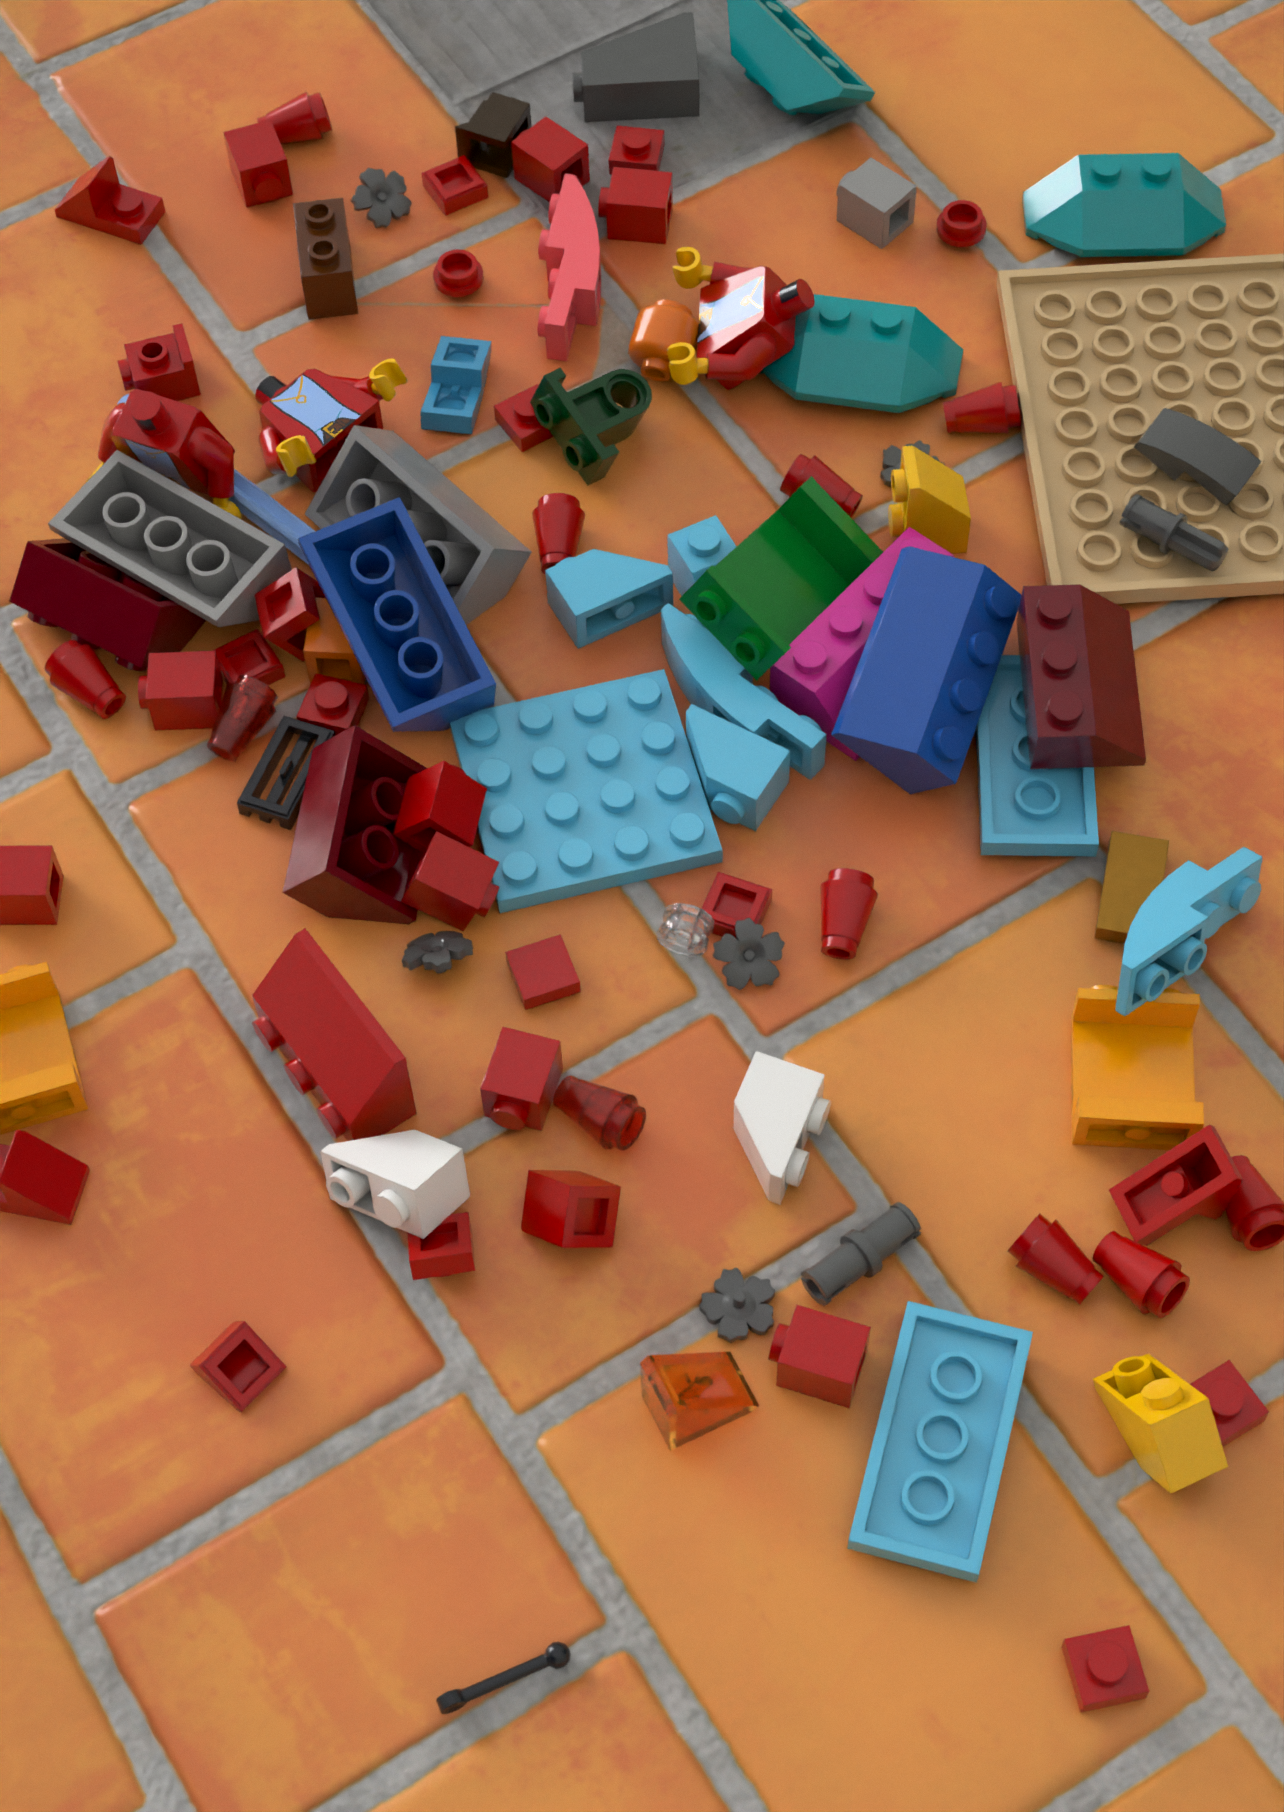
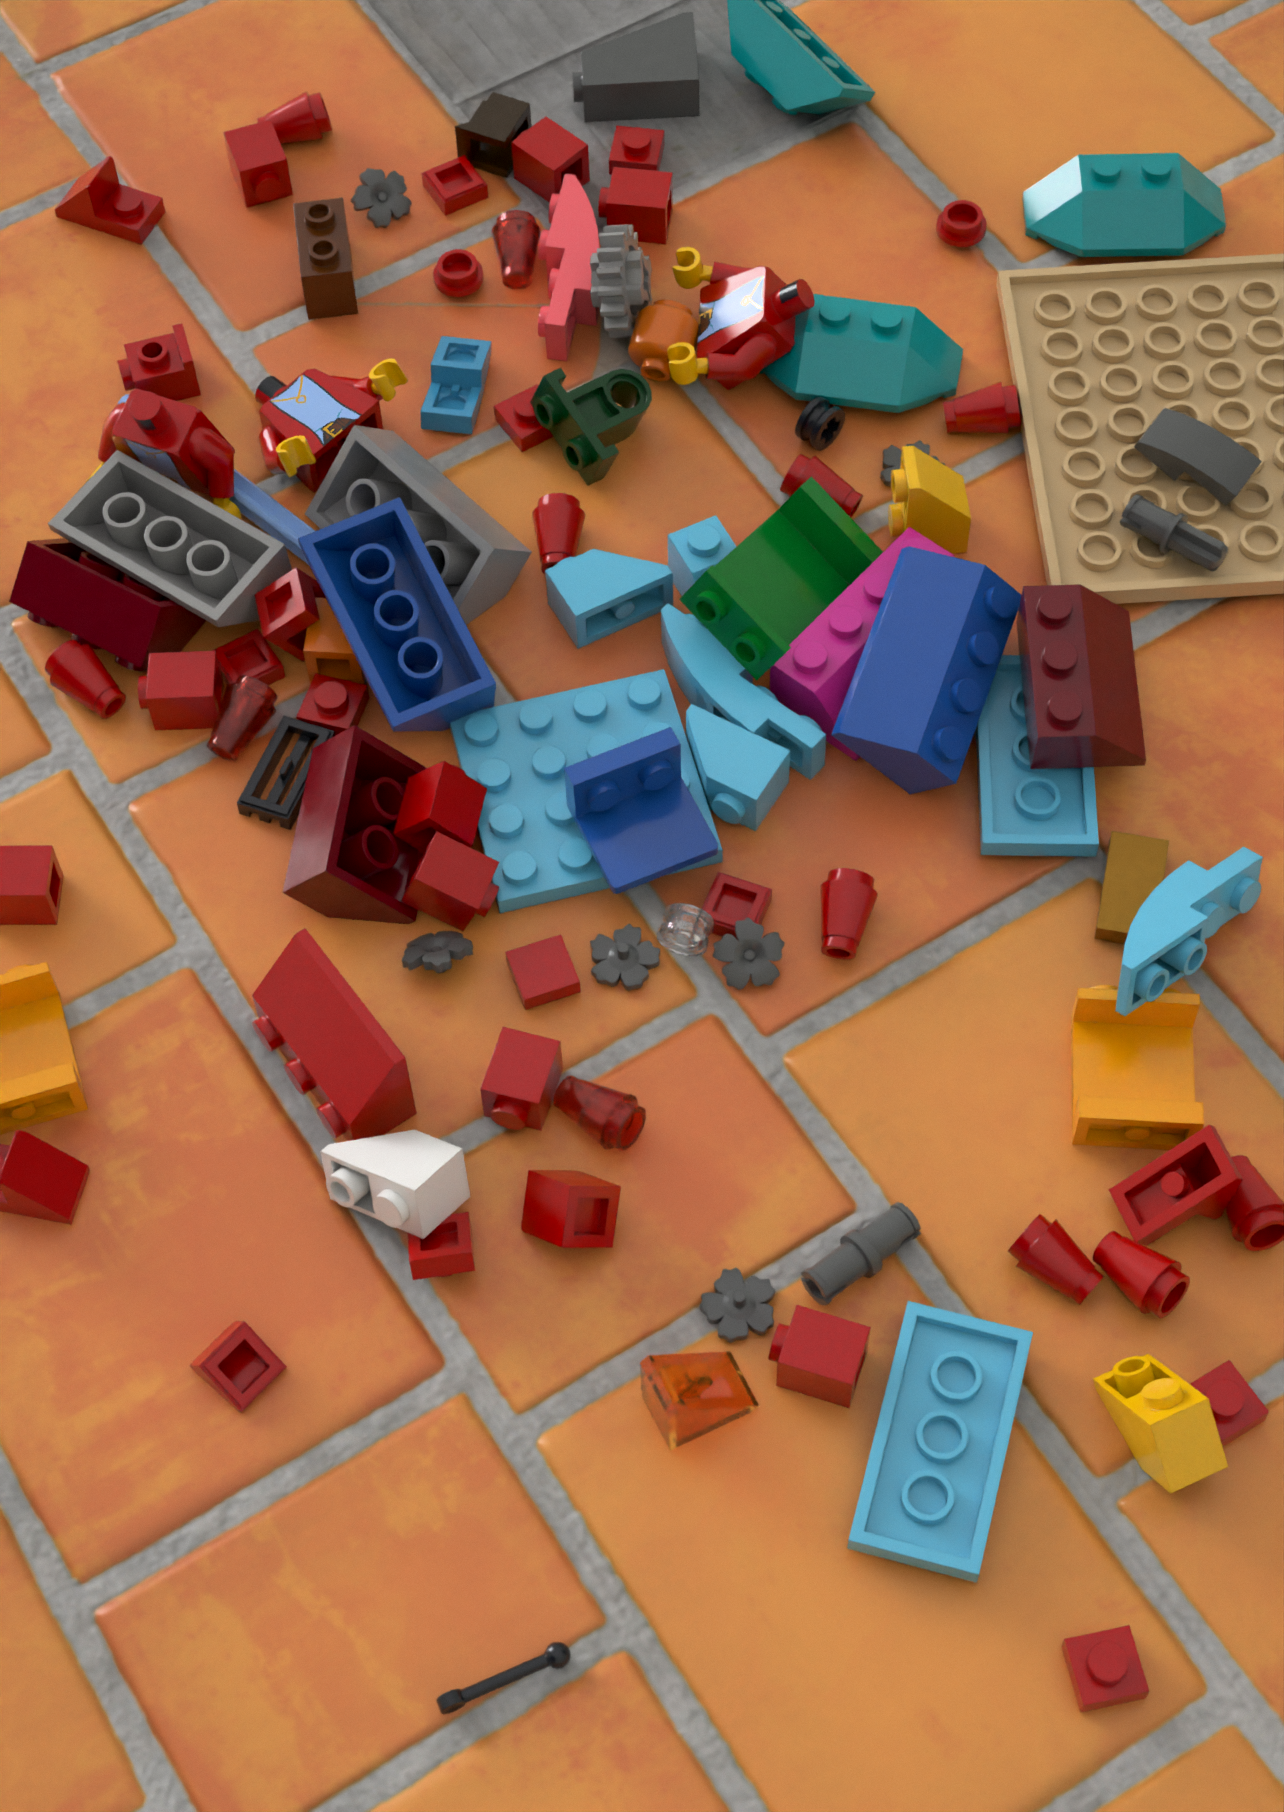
(516, 246): none -> clear red cone
(620, 279): none -> light grey gear
(623, 958): none -> dark grey plant
(638, 811): none -> blue bracket
(774, 1117): white slope -> none
(820, 423): none -> black bush
(875, 202): light grey brick -> none

